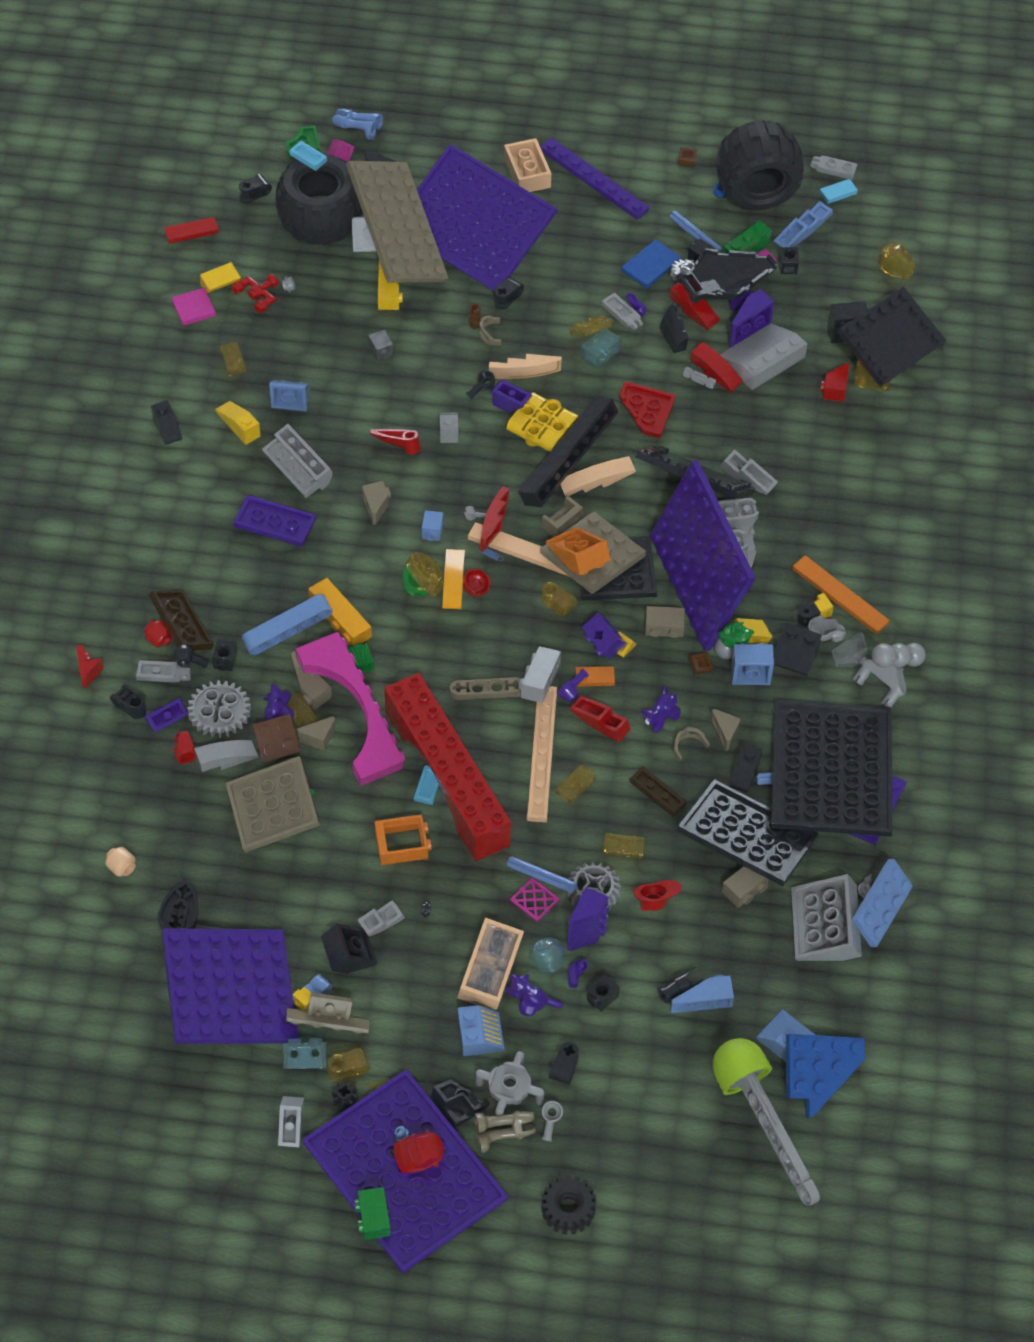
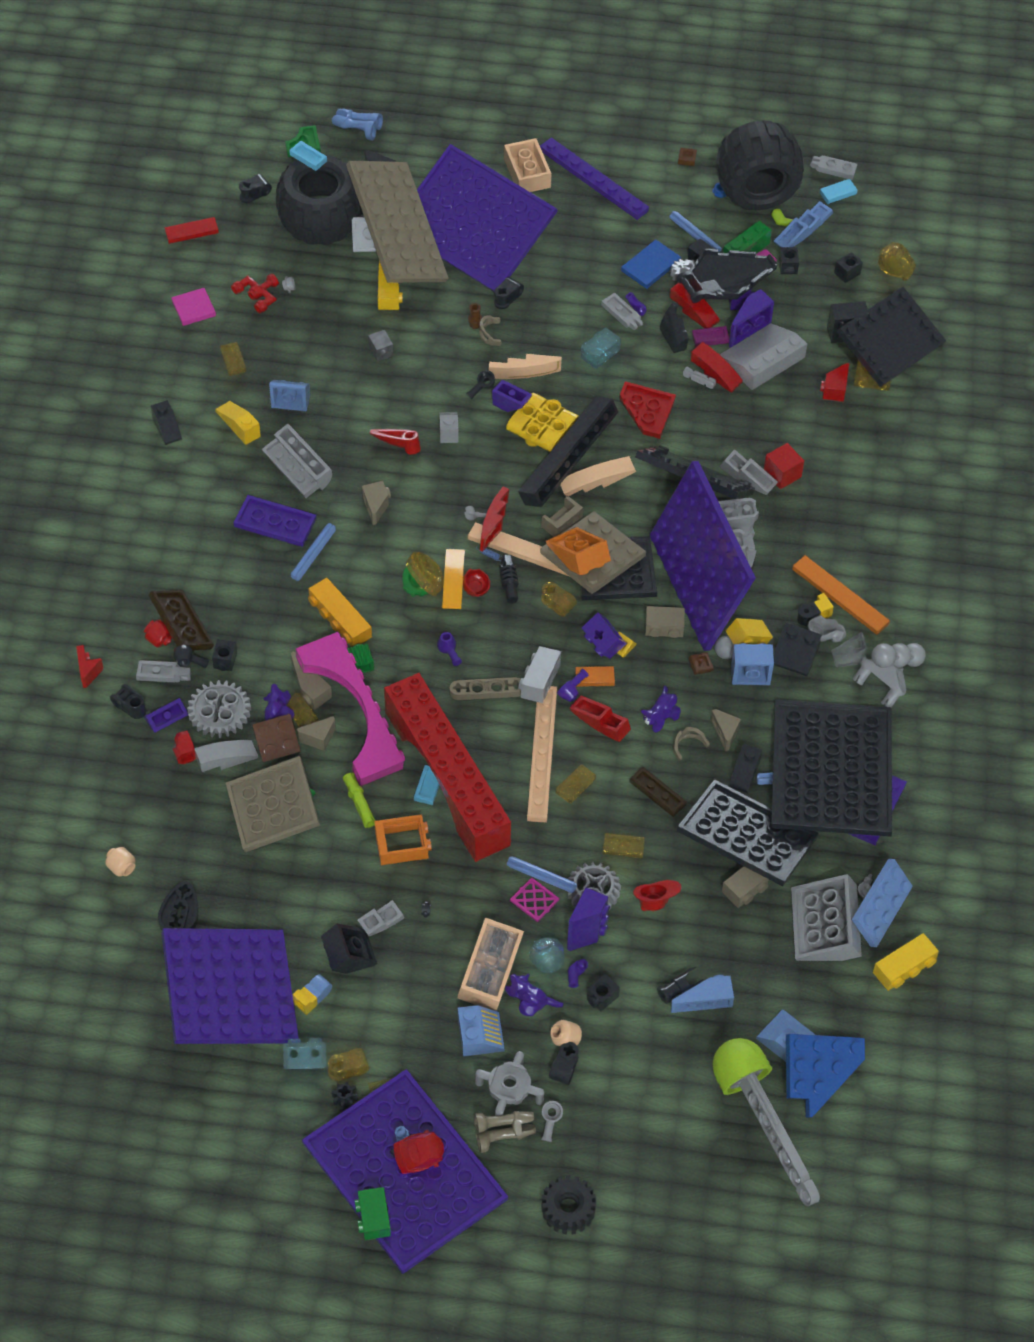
(219, 277): yellow brick -> none
(287, 624): medium blue beam -> none
(290, 1121): light grey slope -> none
(313, 552): none -> medium blue axle
(328, 1012): dark tan bracket -> none
(341, 150): dark pink panel -> none
(356, 793): none -> lime pin
(432, 525): medium blue brick -> none
(447, 644): none -> dark purple bar
(457, 1102): black slope -> none
(509, 578): none -> black hinge
(565, 1032): none -> light nougat head
(594, 325): clear yellow plate -> none
(711, 336): none -> magenta tile
(735, 634): green hat -> none
(780, 219): none -> lime arm
(784, 465): none -> red head
(848, 267): none -> black brick
(906, 962): none -> yellow brick

